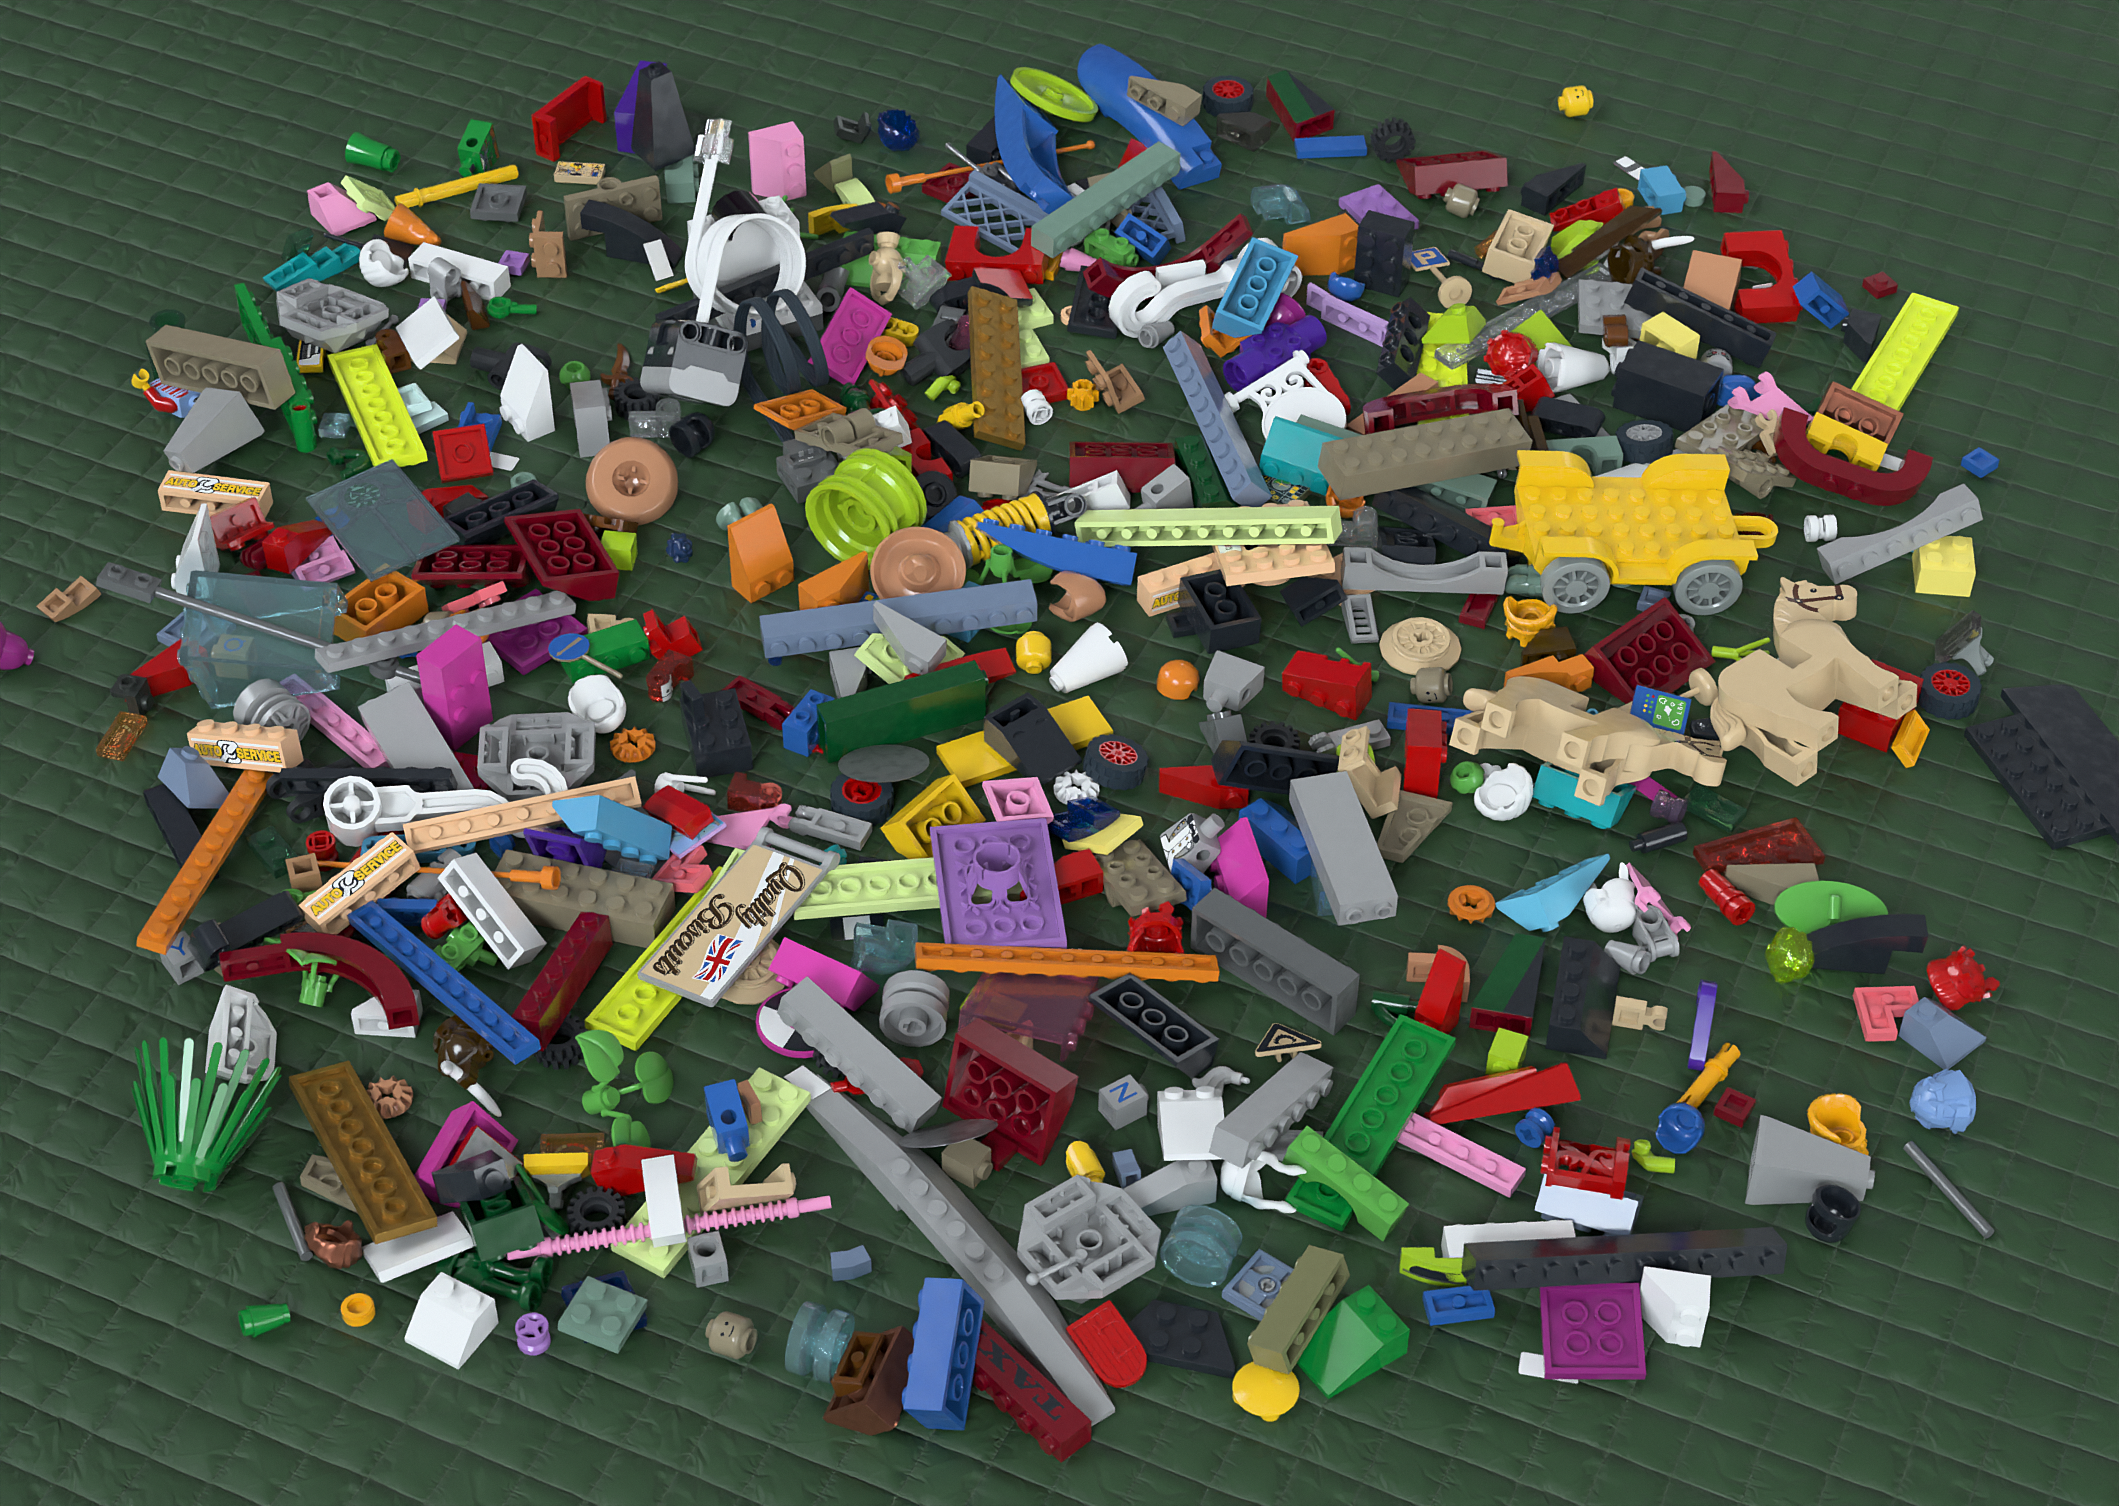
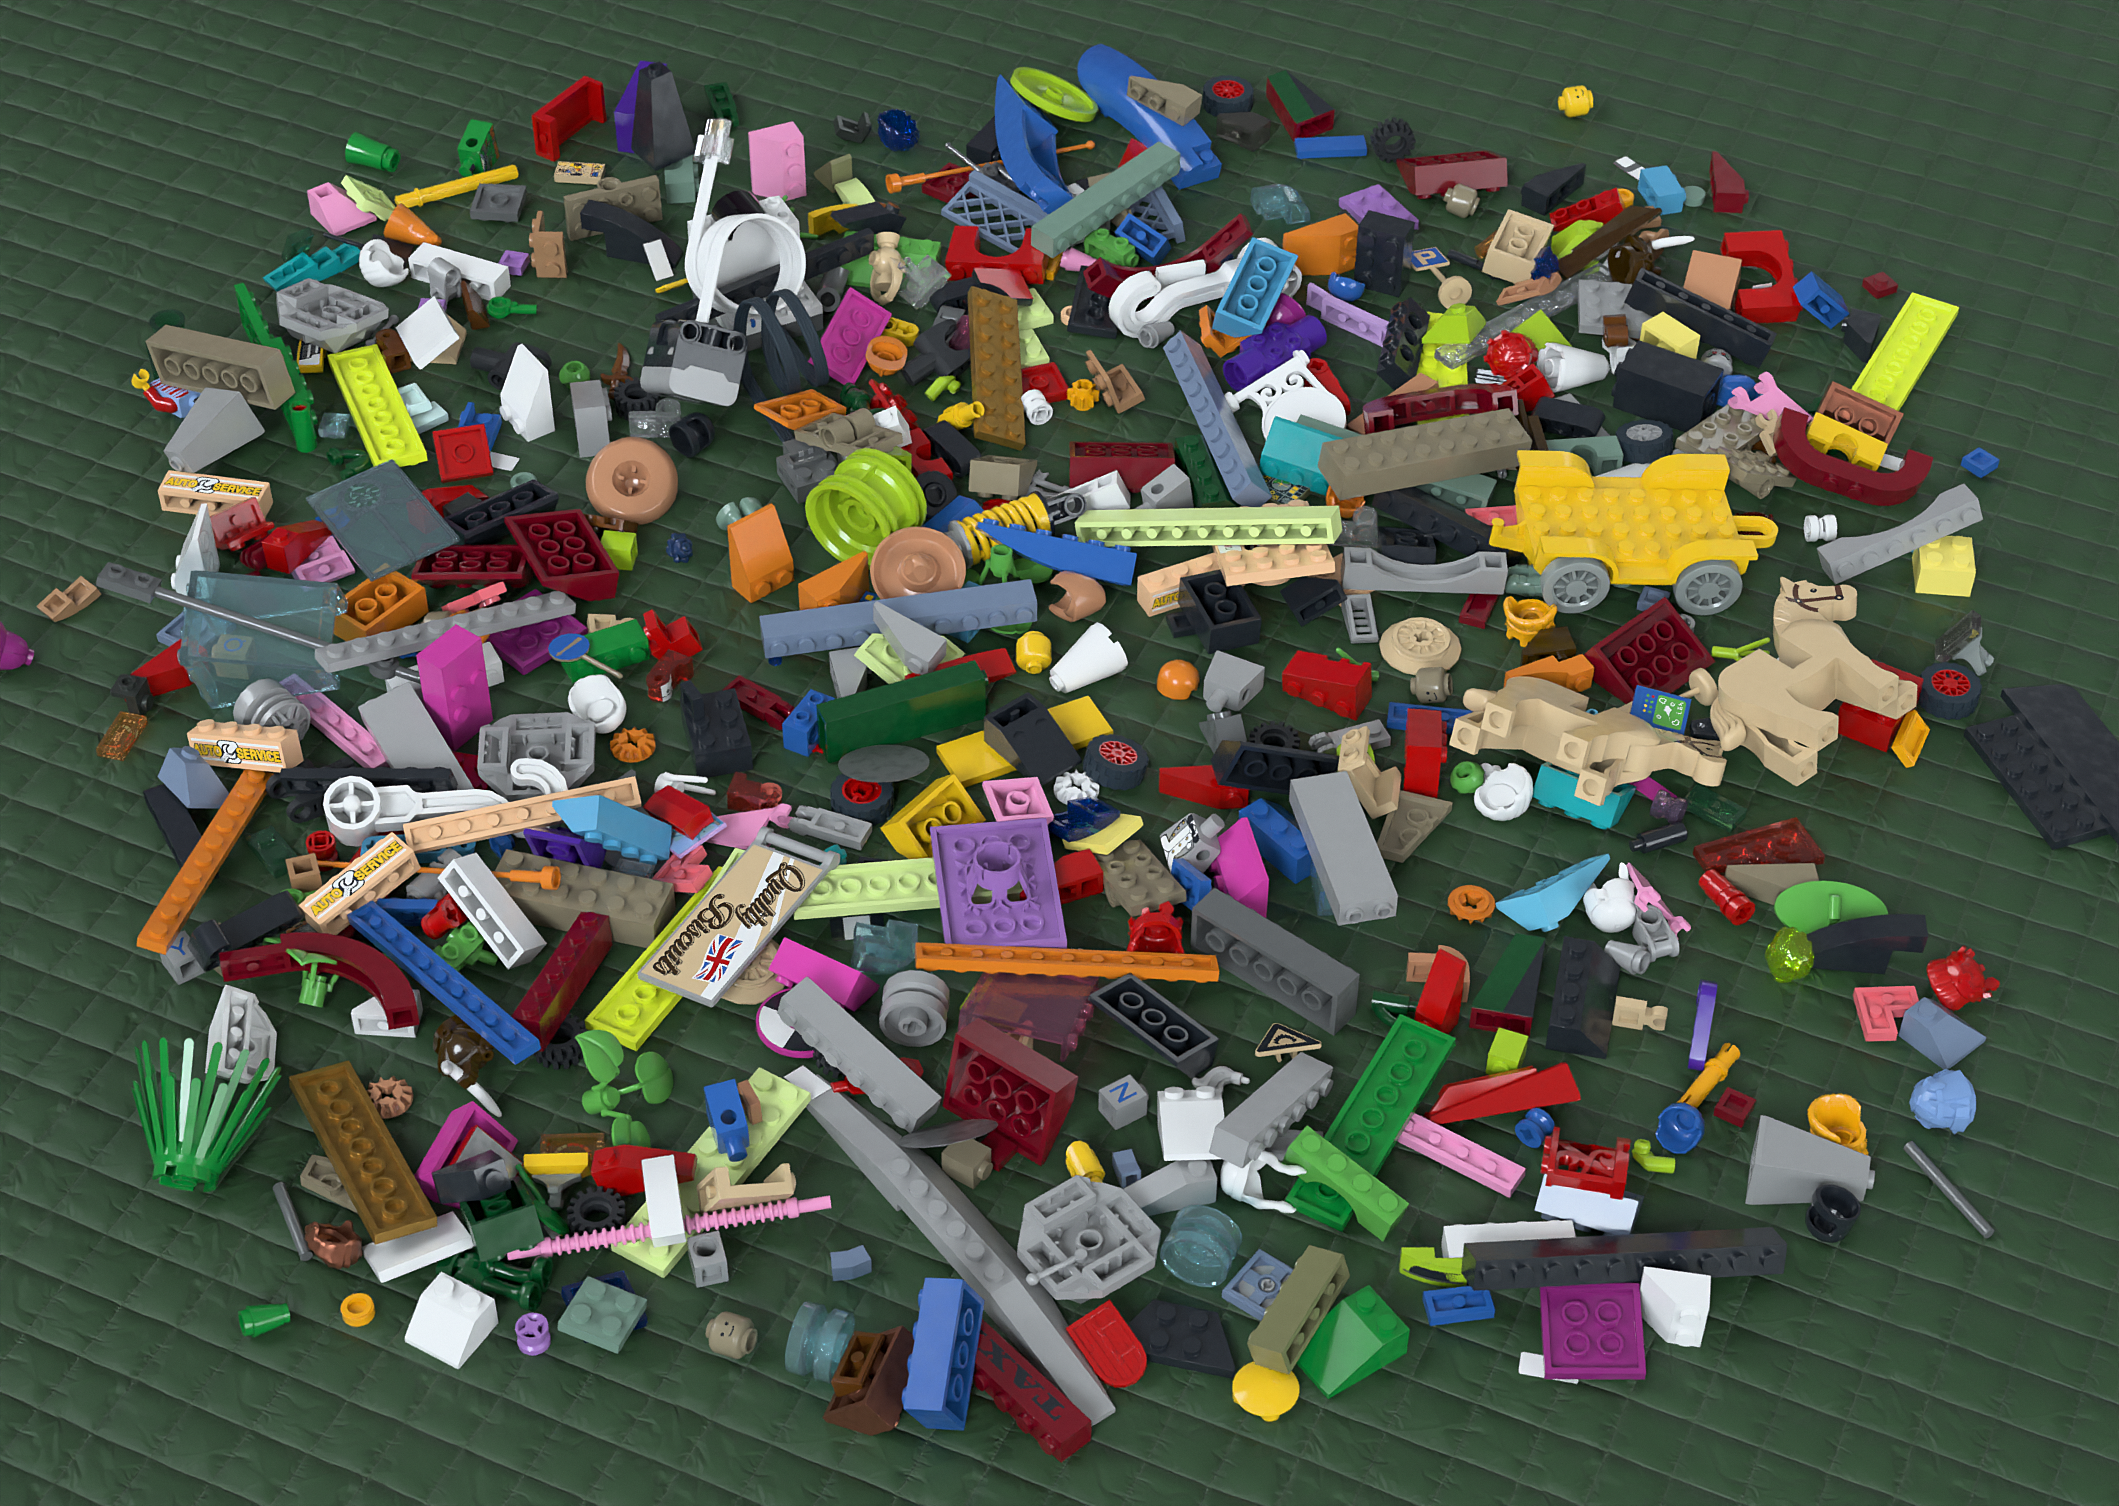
(721, 101): none -> dark green hinge

